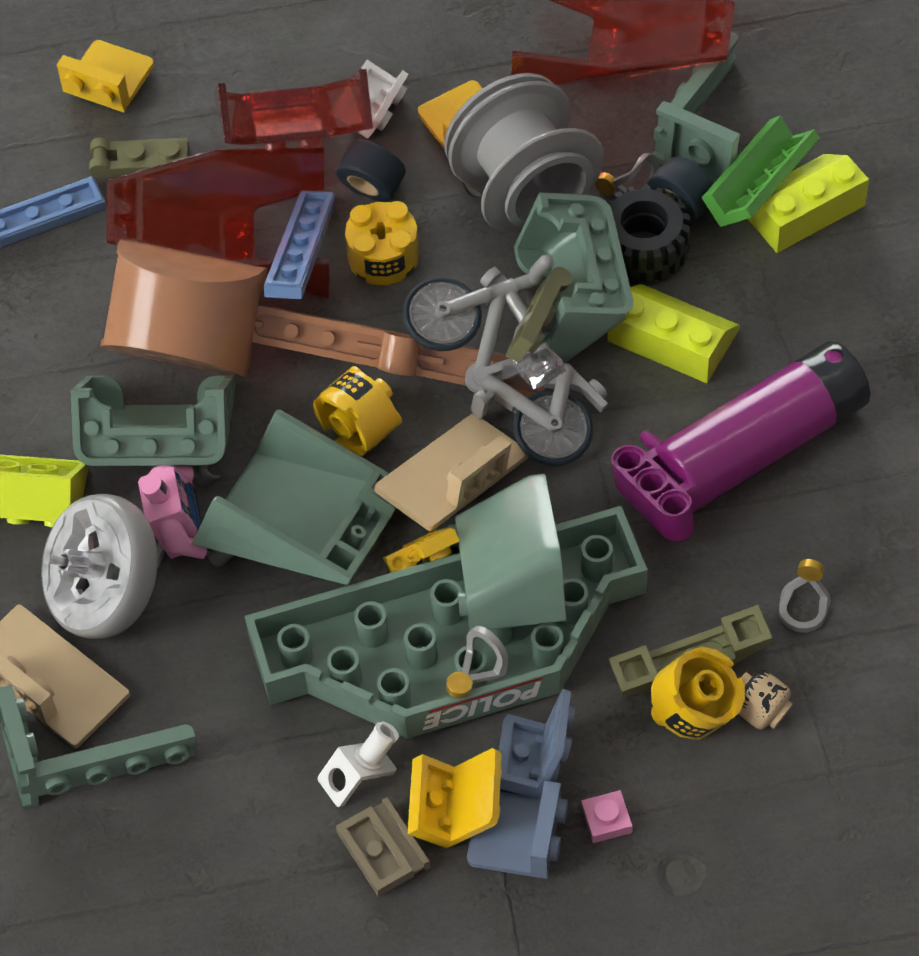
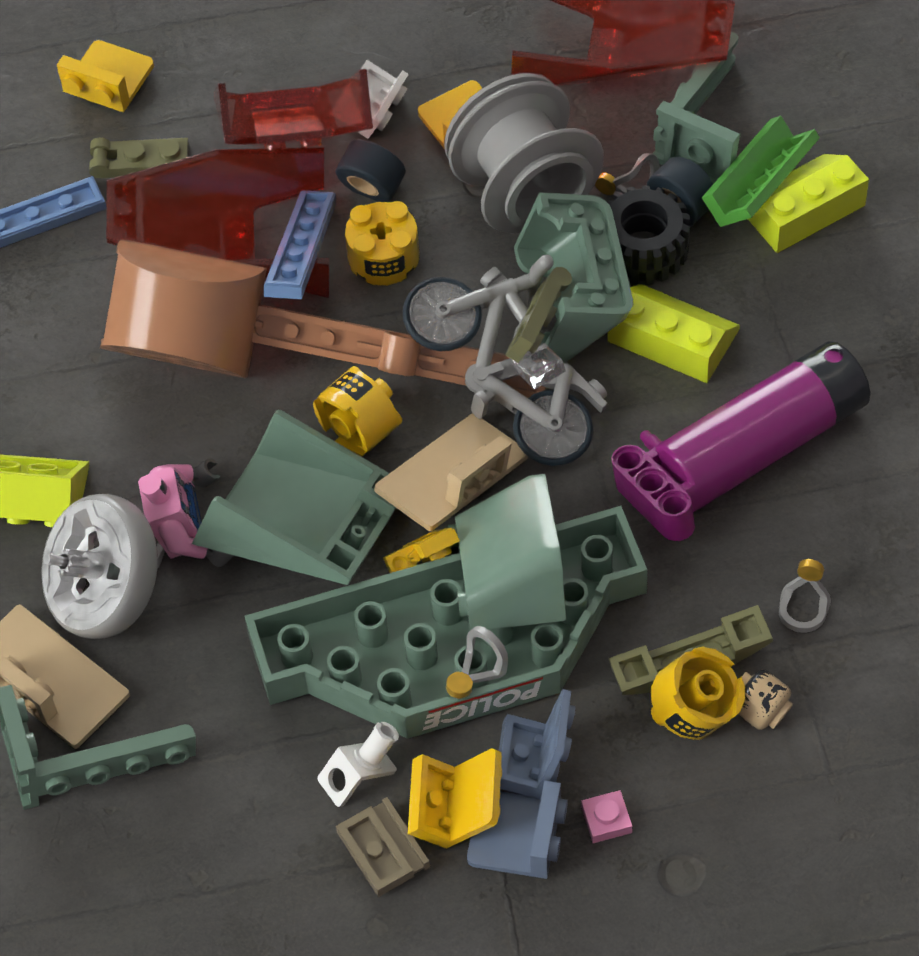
(150, 435): sand green windscreen -> none

